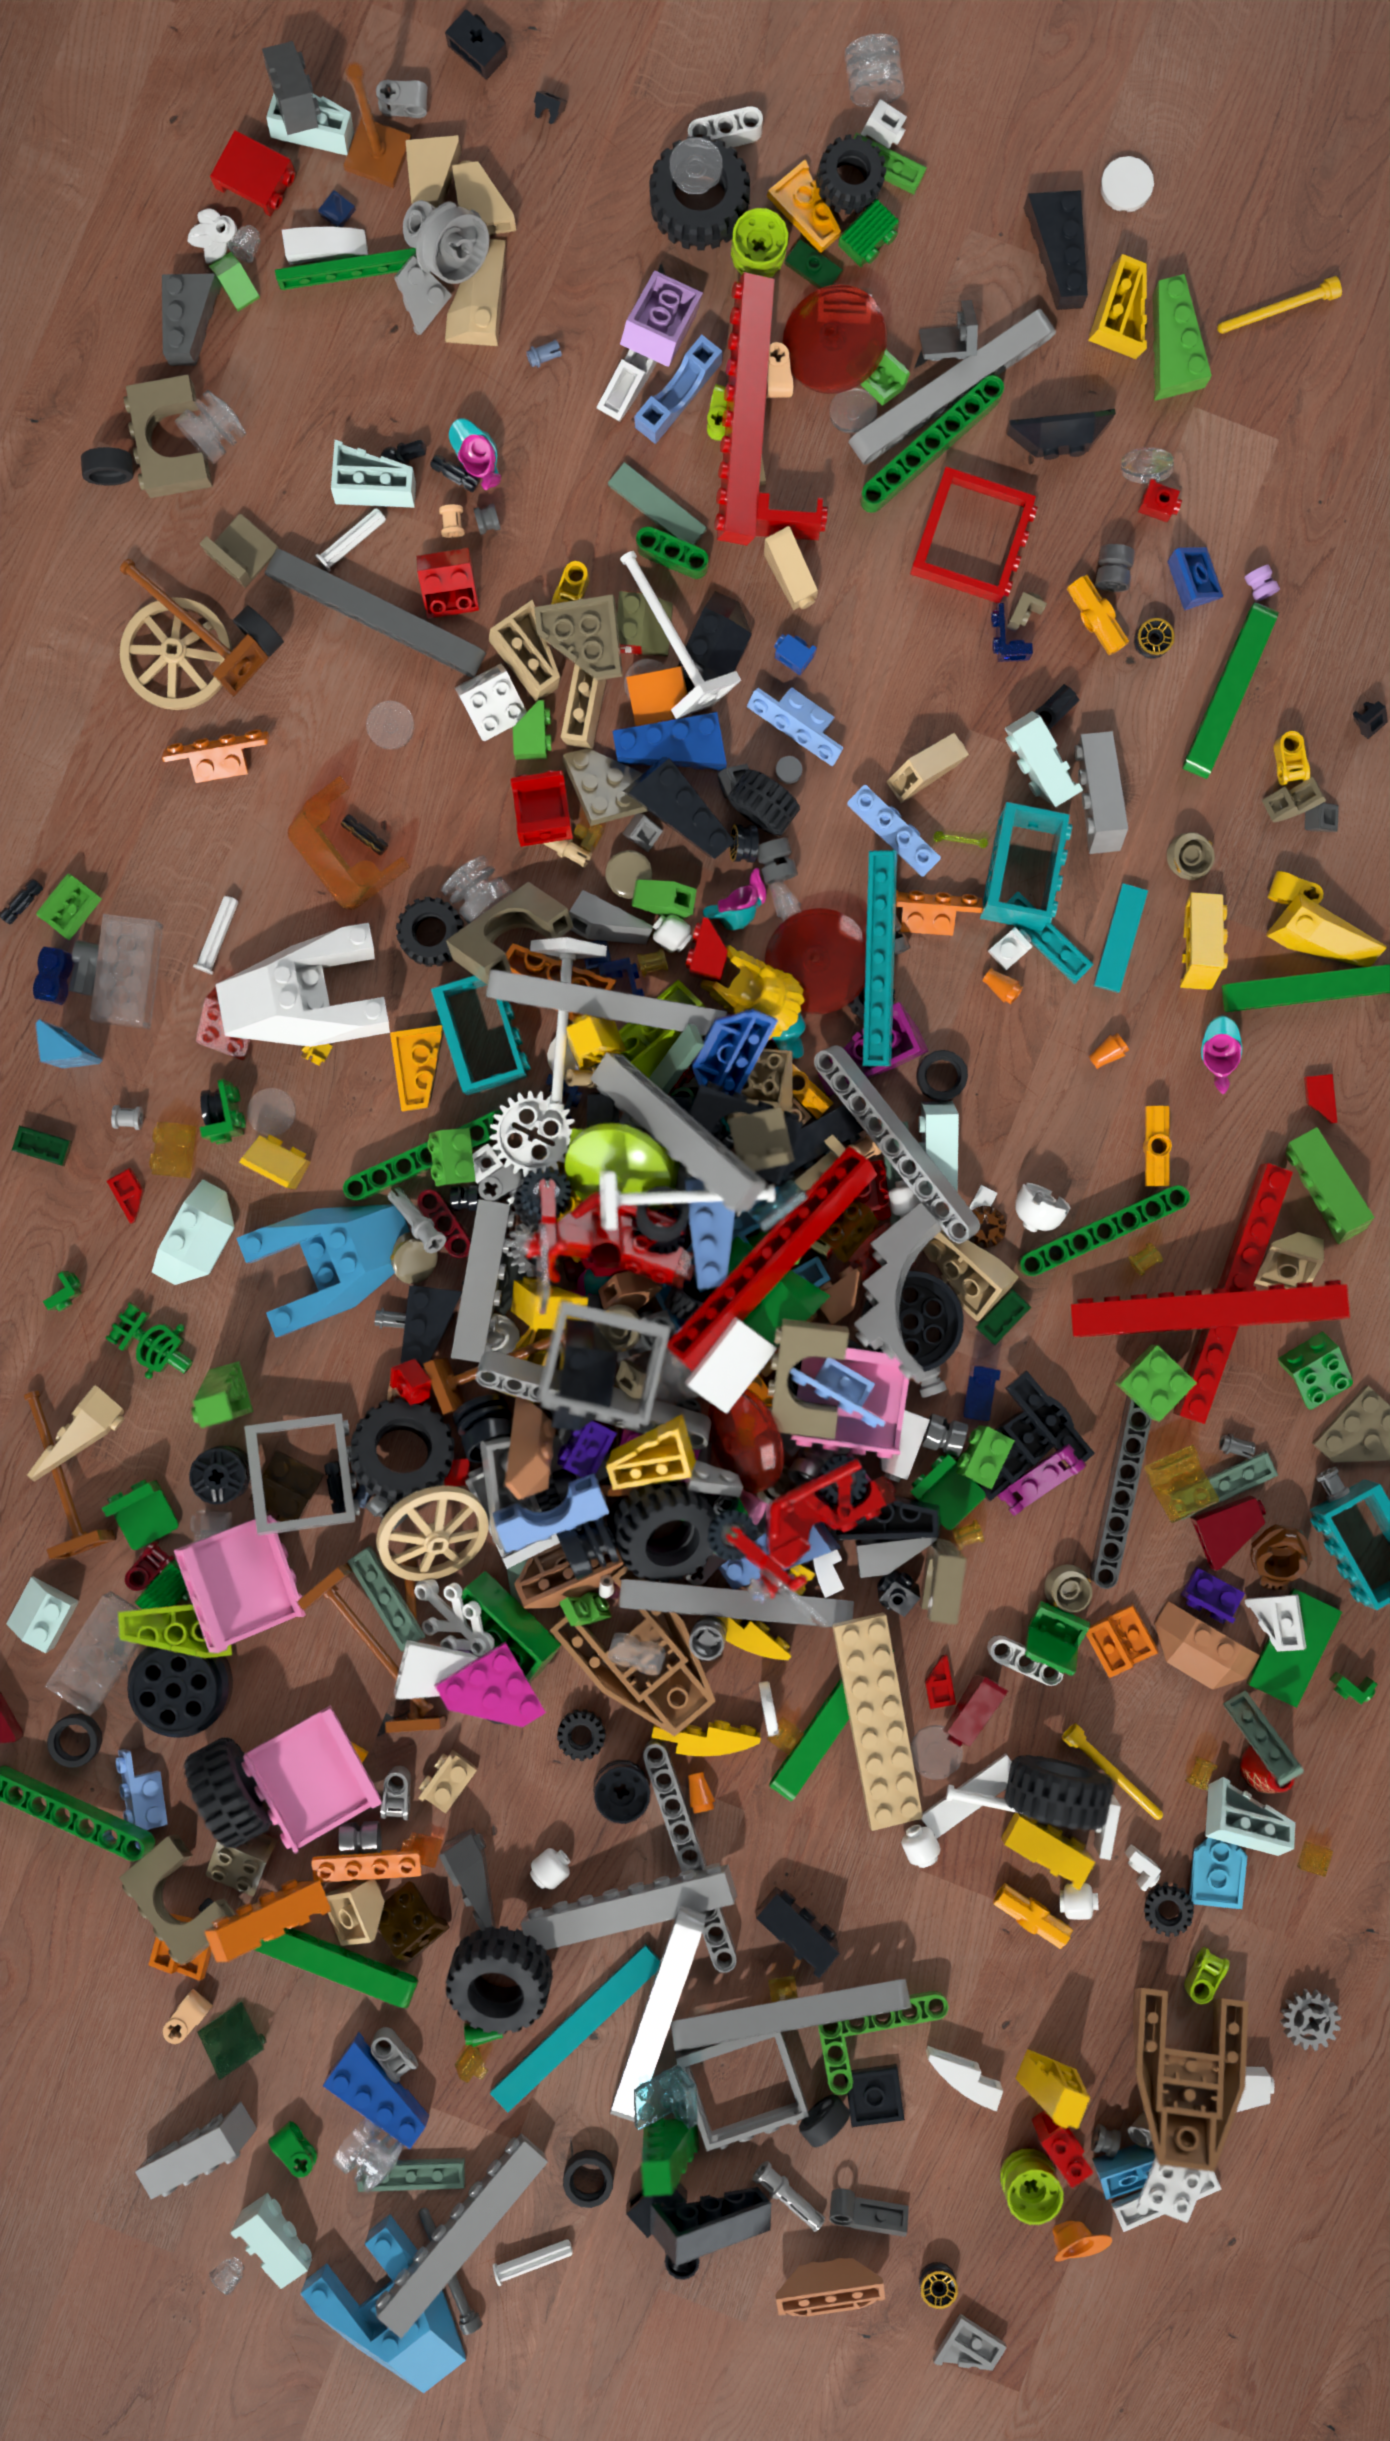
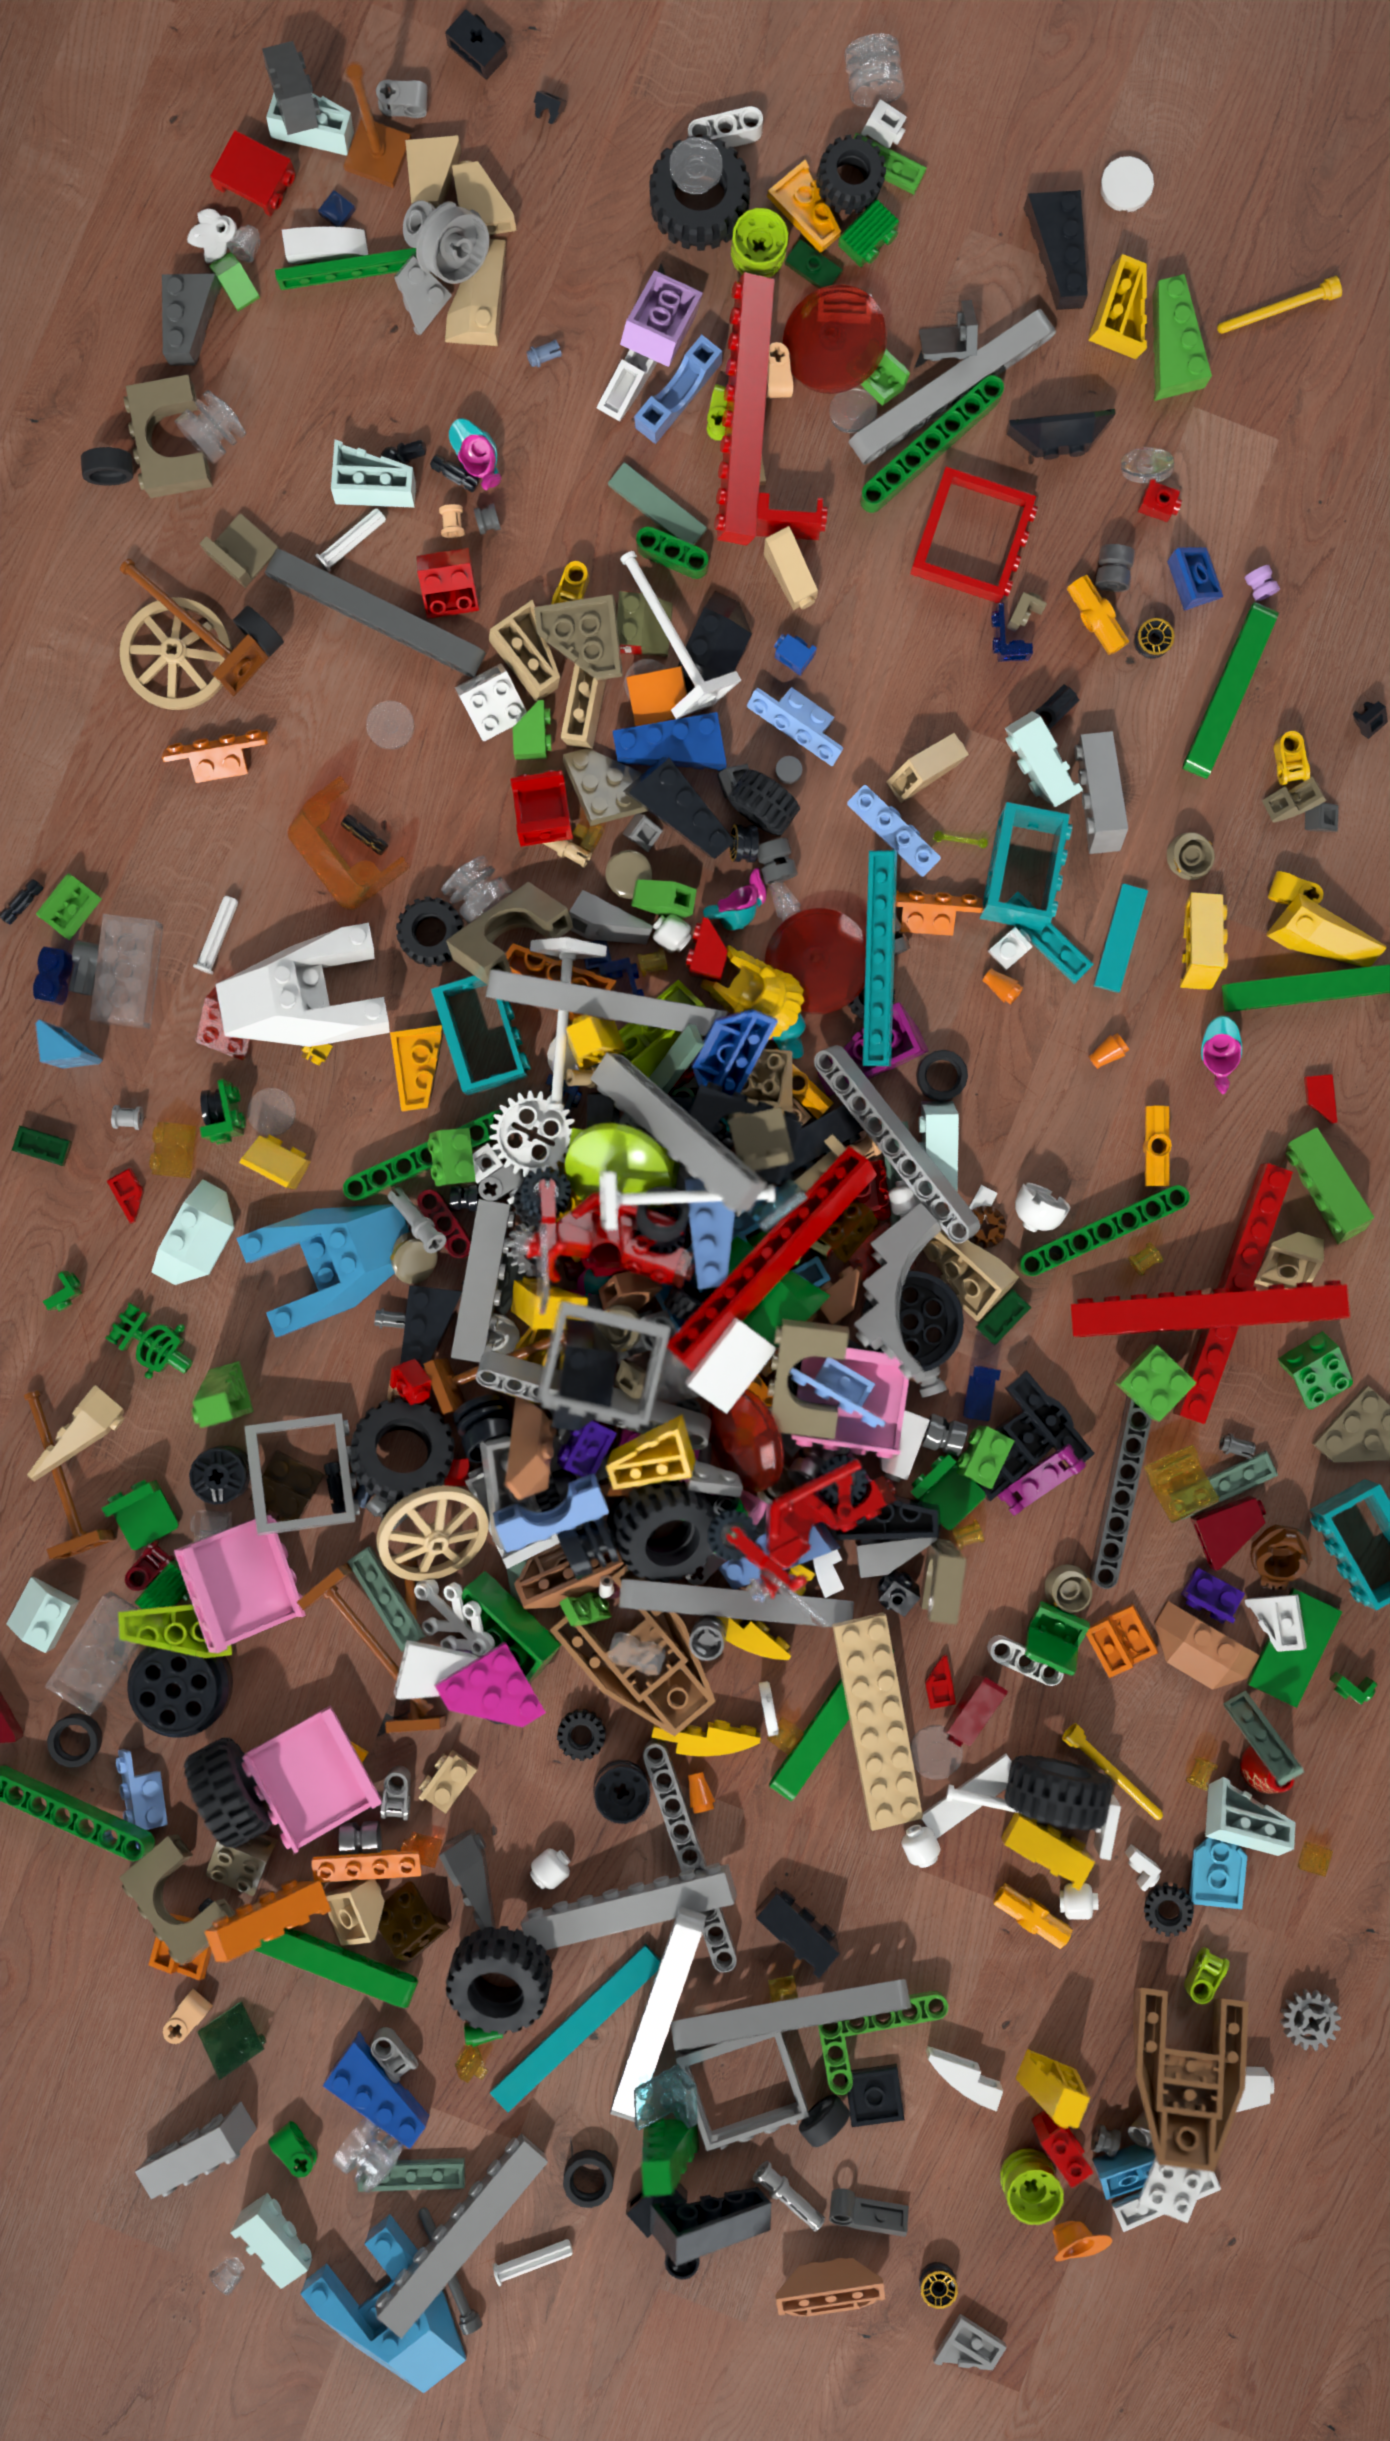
(1332, 1484): light grey bush -> none

